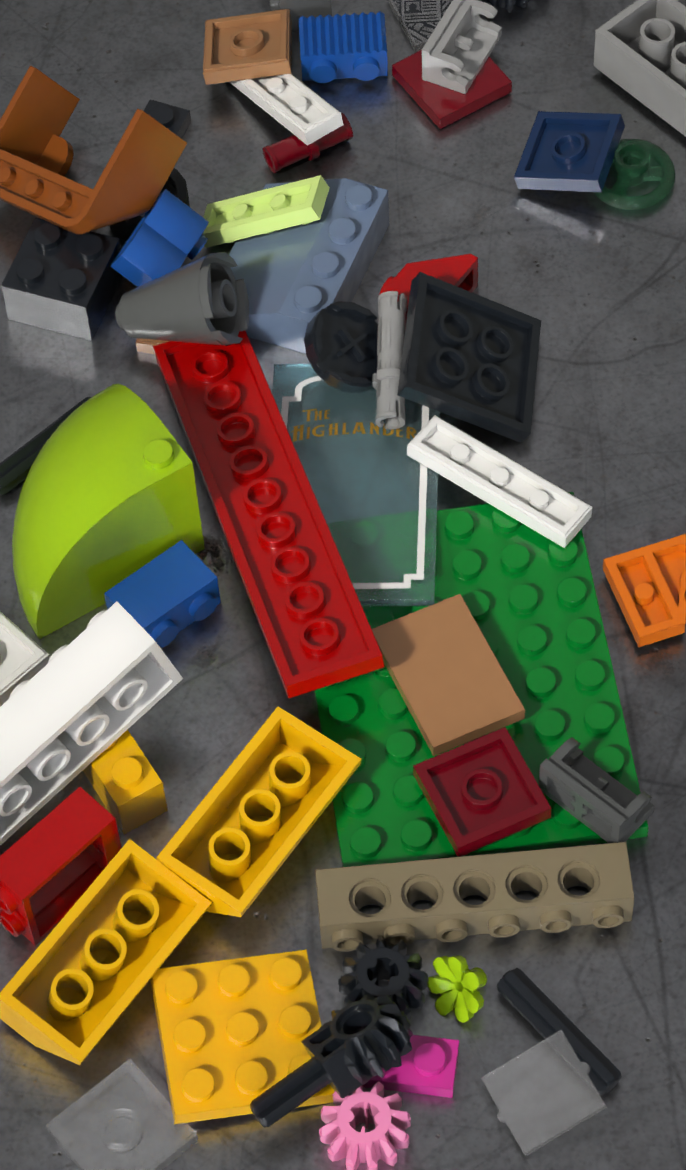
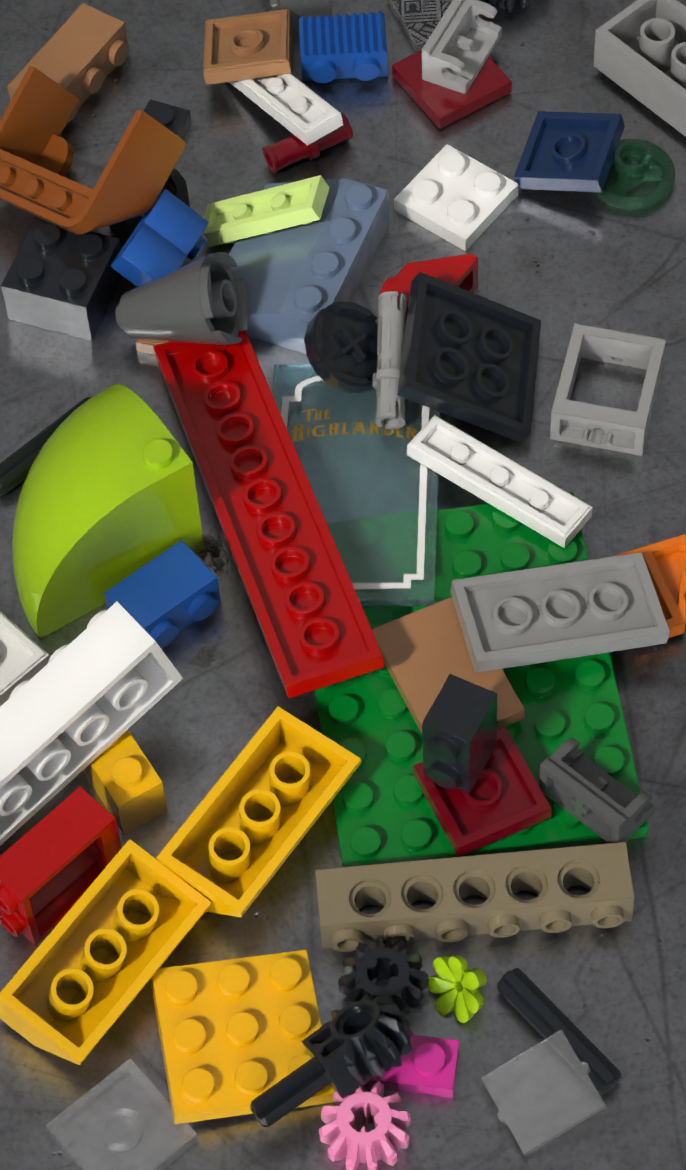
(80, 53): none -> medium nougat brick
(456, 197): none -> white plate
(459, 734): none -> black brick
(559, 612): none -> light grey plate
(619, 428): none -> light grey window

